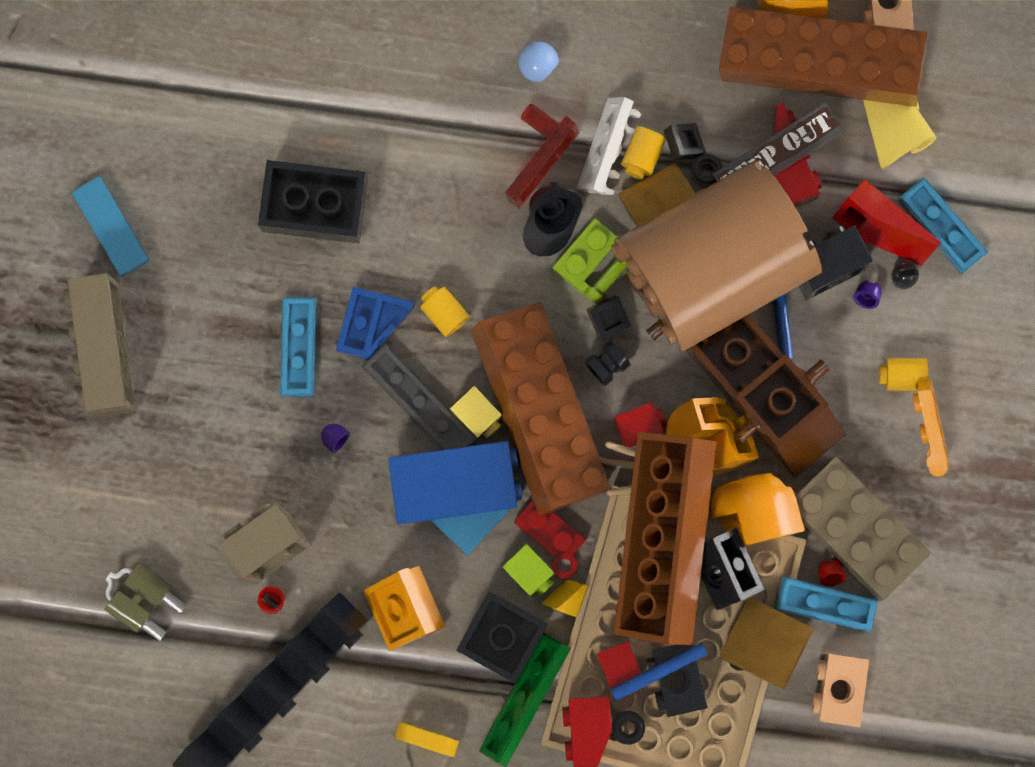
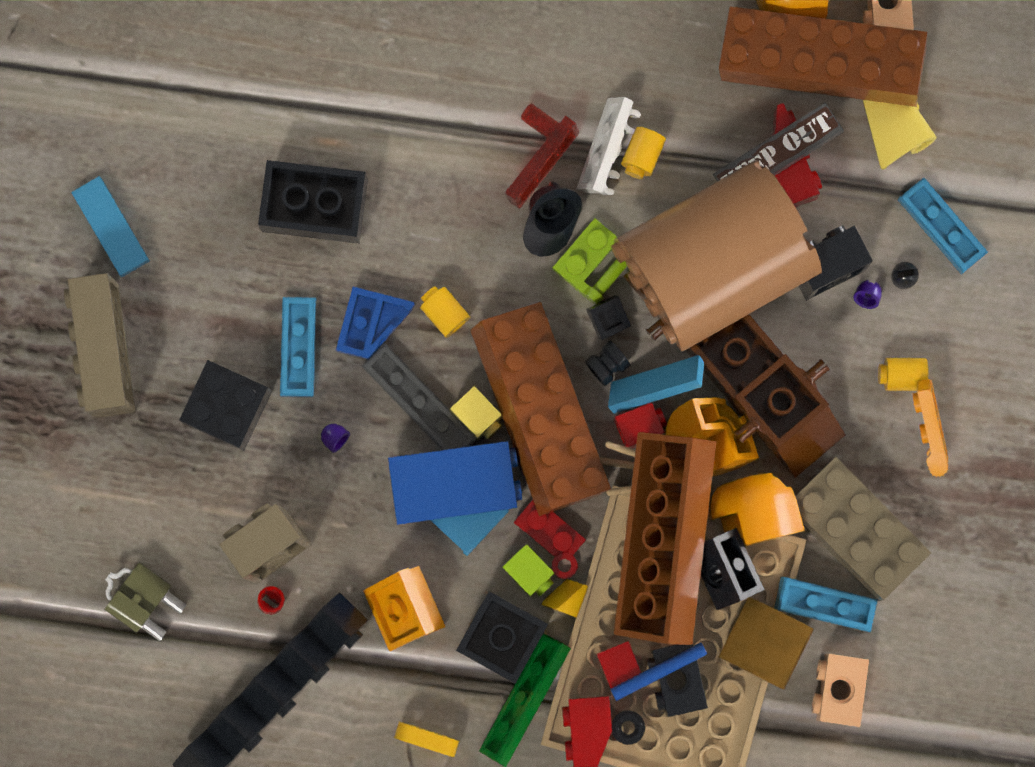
(225, 405): none -> black brick
(537, 61): light blue piece -> none
(655, 194): pearl gold slope -> none
(656, 384): none -> dark azure tile
(684, 141): black plate -> none
(701, 161): black plate -> none
(783, 326): blue bar -> none
(831, 572): red hinge -> none
(885, 224): red slope -> none

